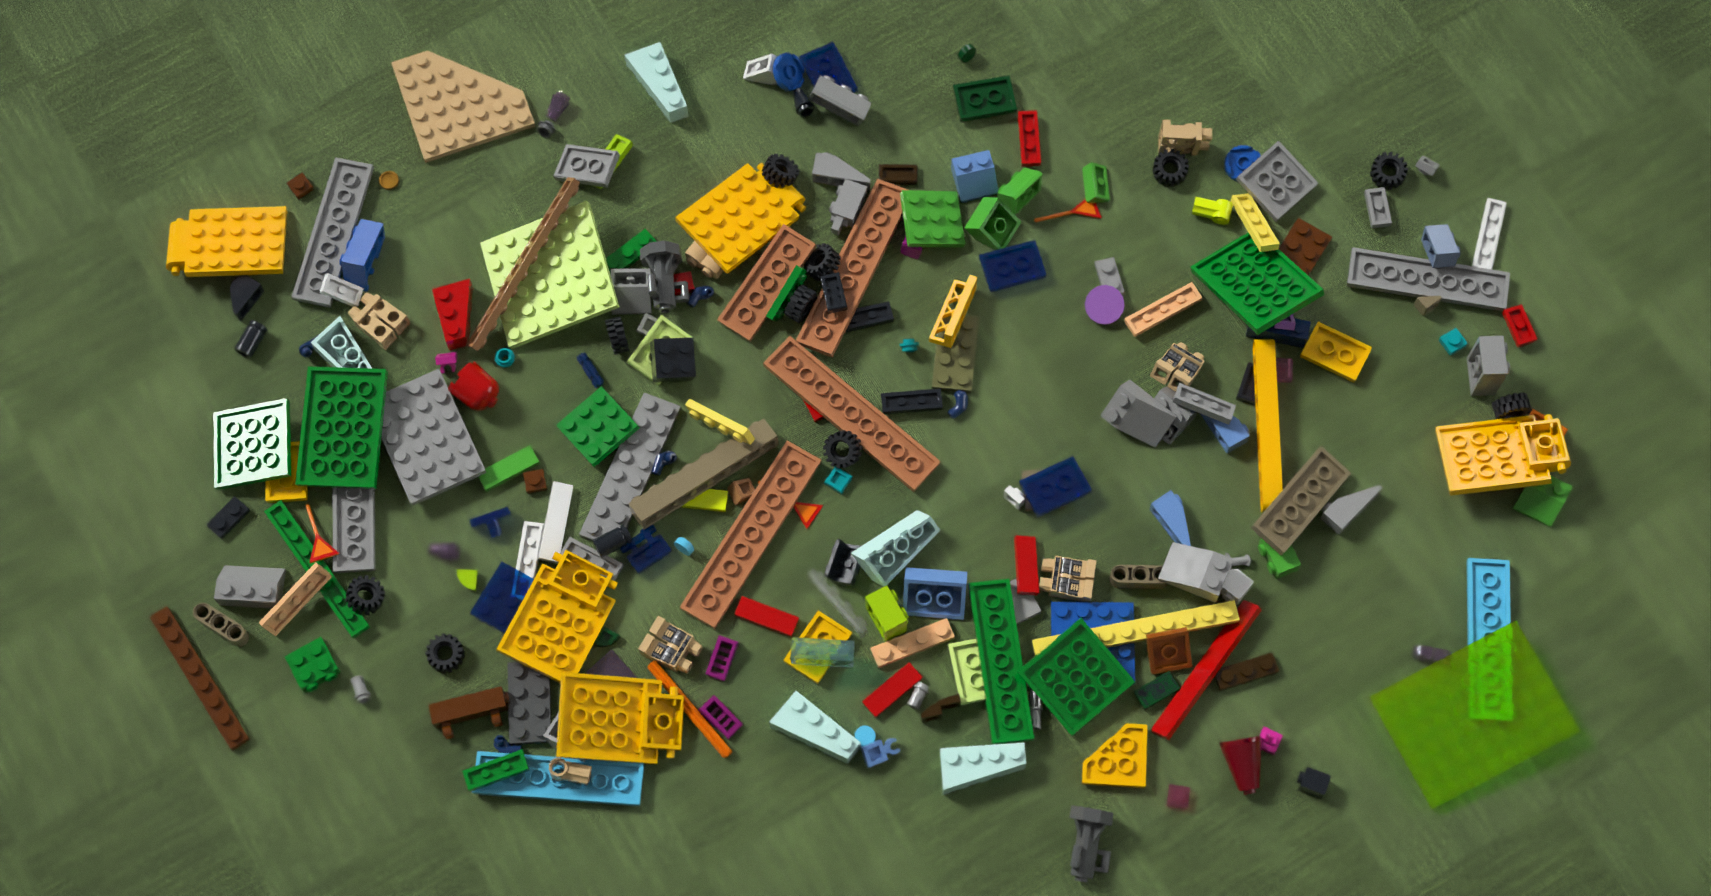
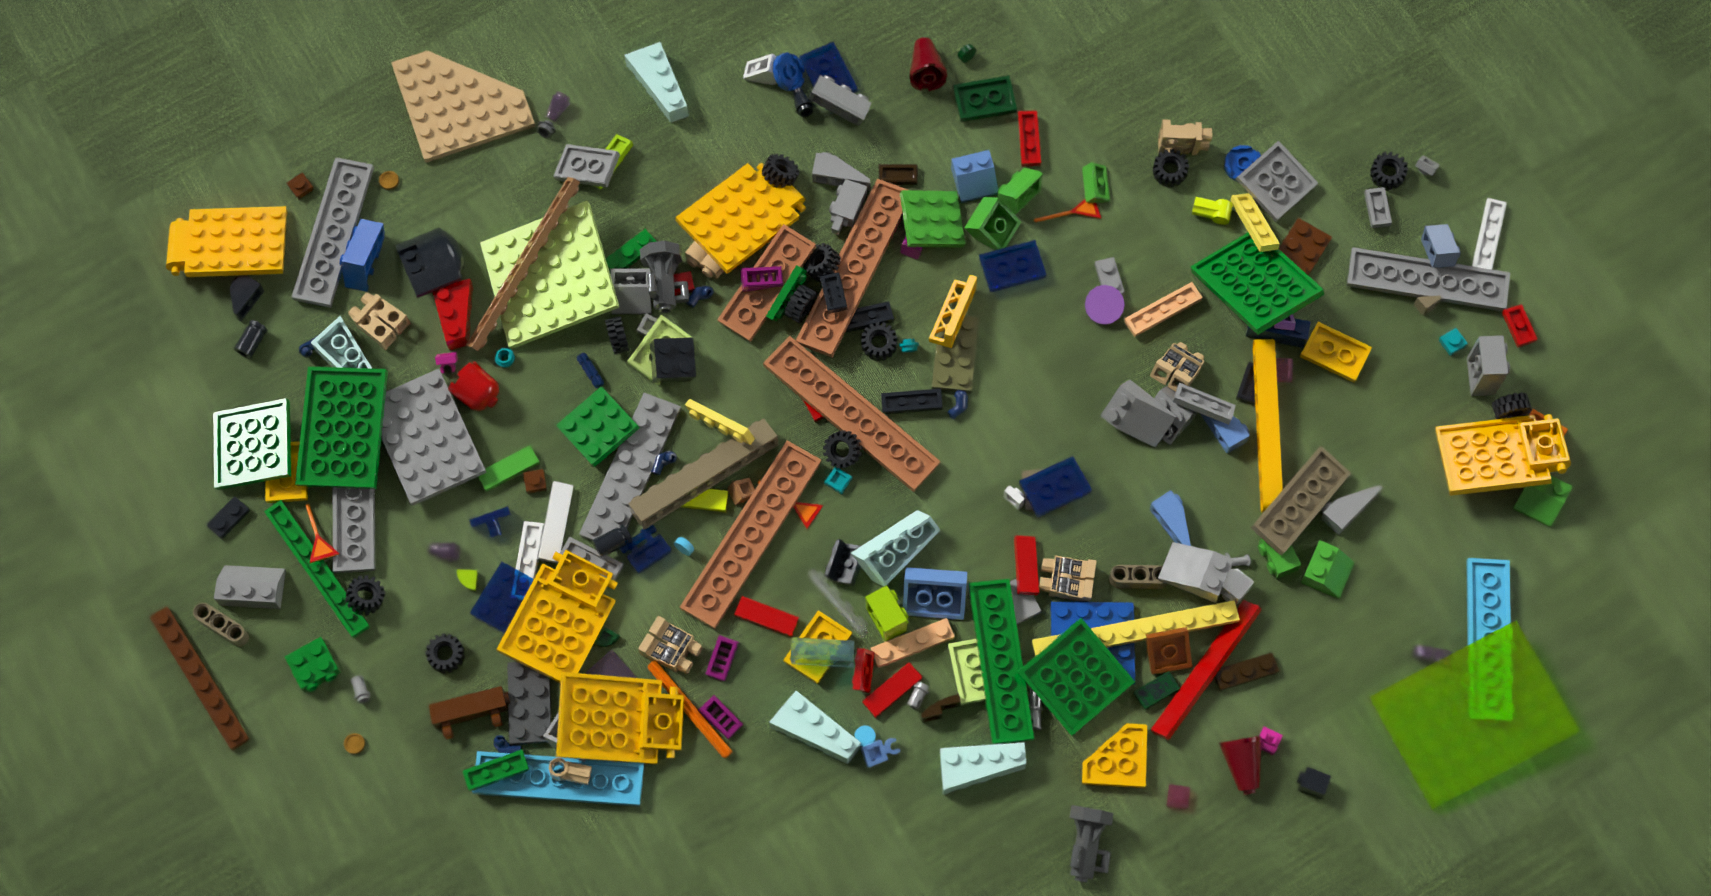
(295, 599): light nougat plate -> none
(341, 290): white plate -> none
(354, 743): none -> pearl gold piece
(431, 261): none -> black slope
(751, 286): none -> magenta slope
(863, 670): none -> red plate
(876, 330): none -> black tyre
(926, 66): none -> dark red cone
(1328, 570): none -> bright green slope

